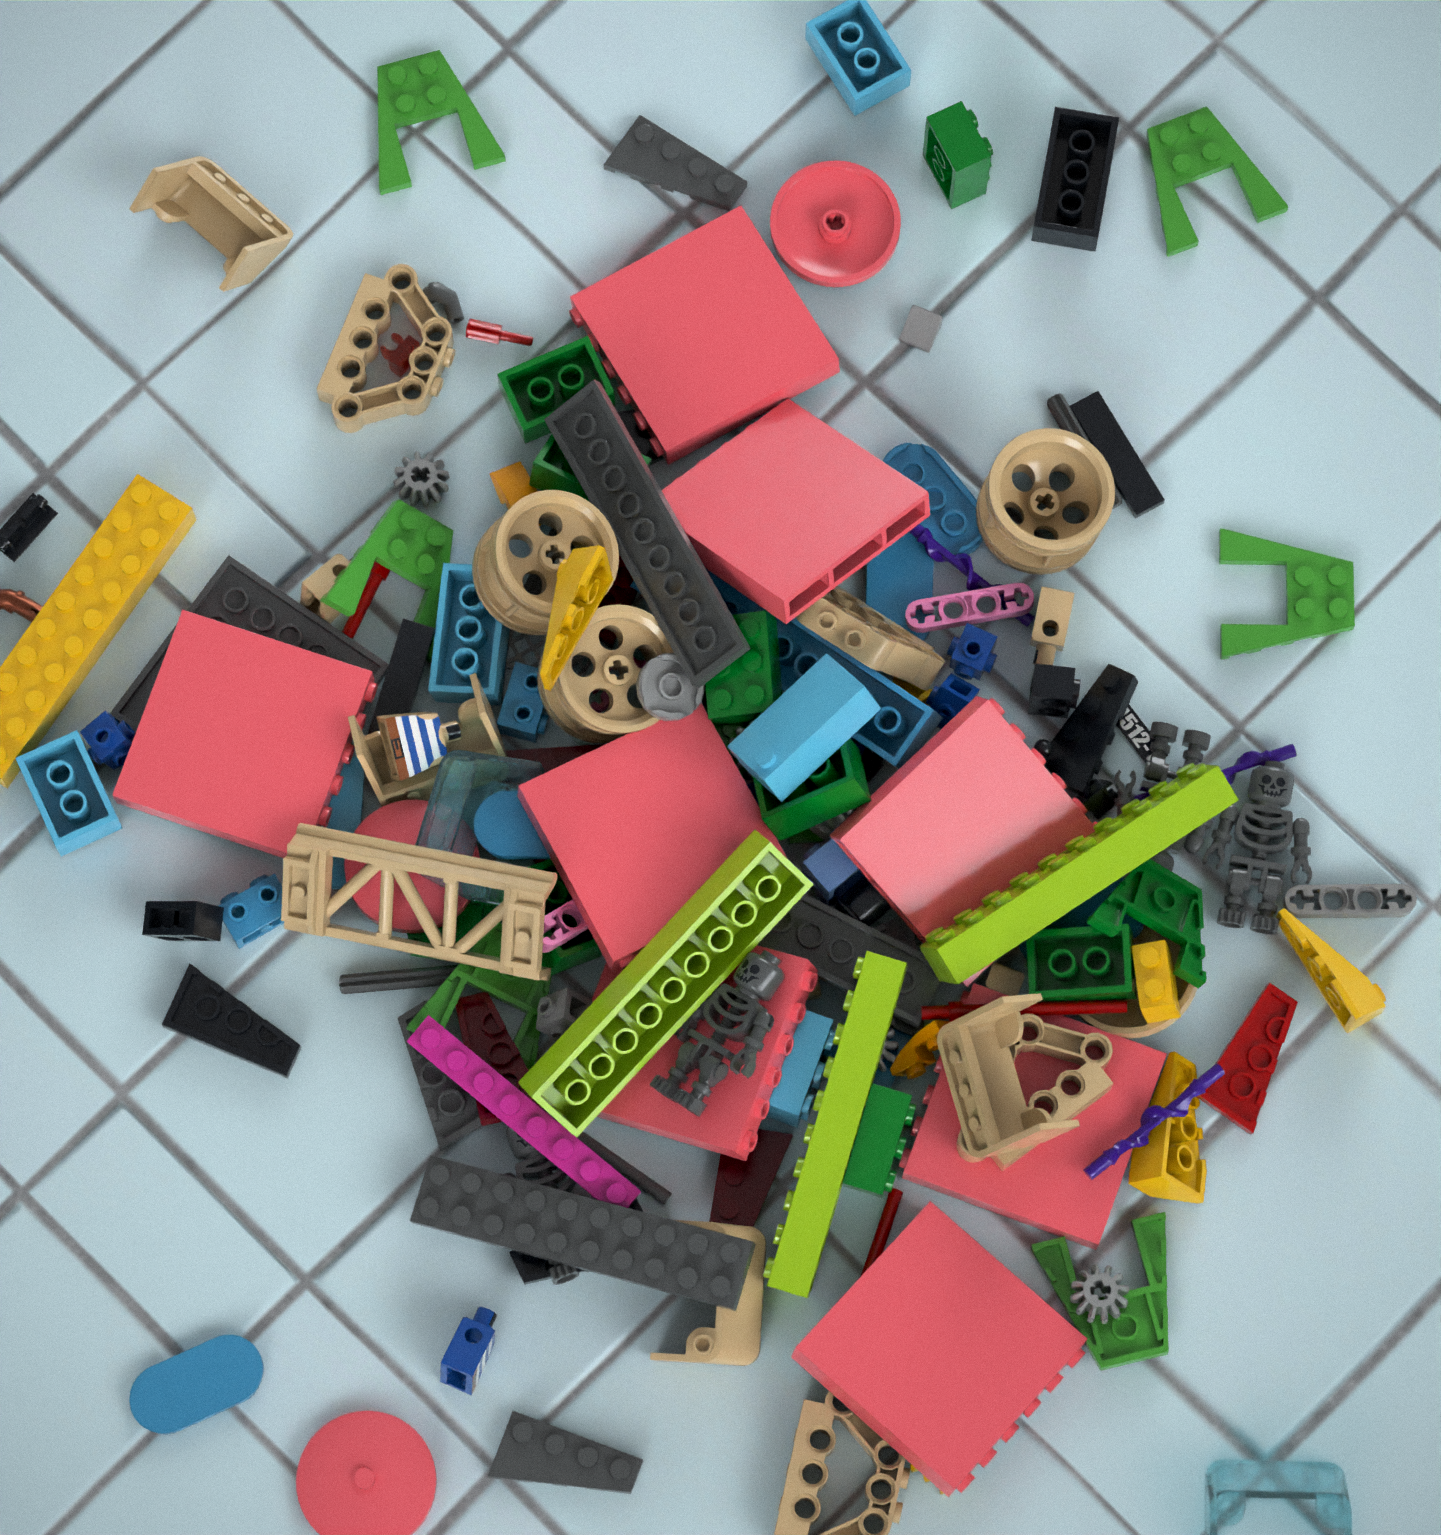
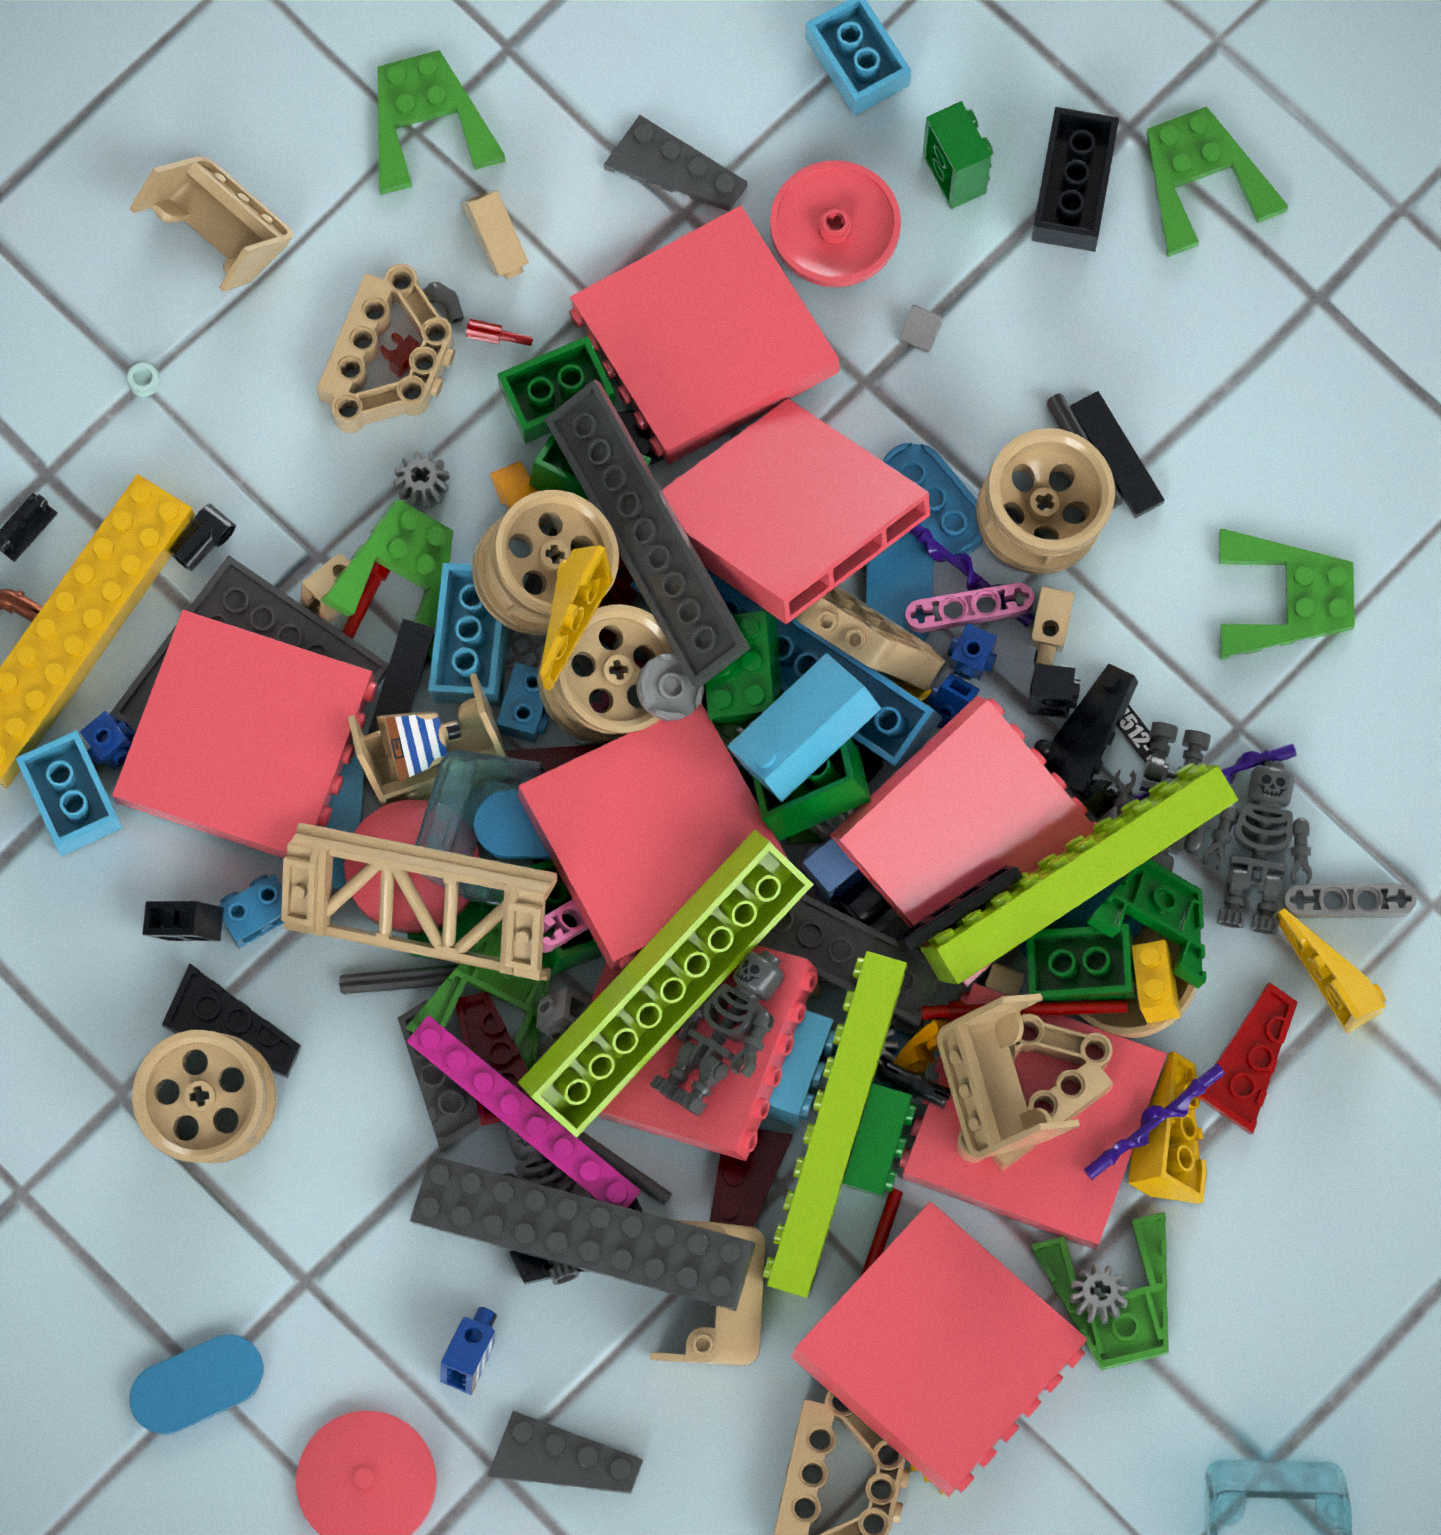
(143, 379): none -> light aqua tile
(208, 530): none -> black piece
(253, 1102): none -> tan wheel
(495, 233): none -> tan slope
(916, 1084): none -> black pin
(958, 907): none -> black tile

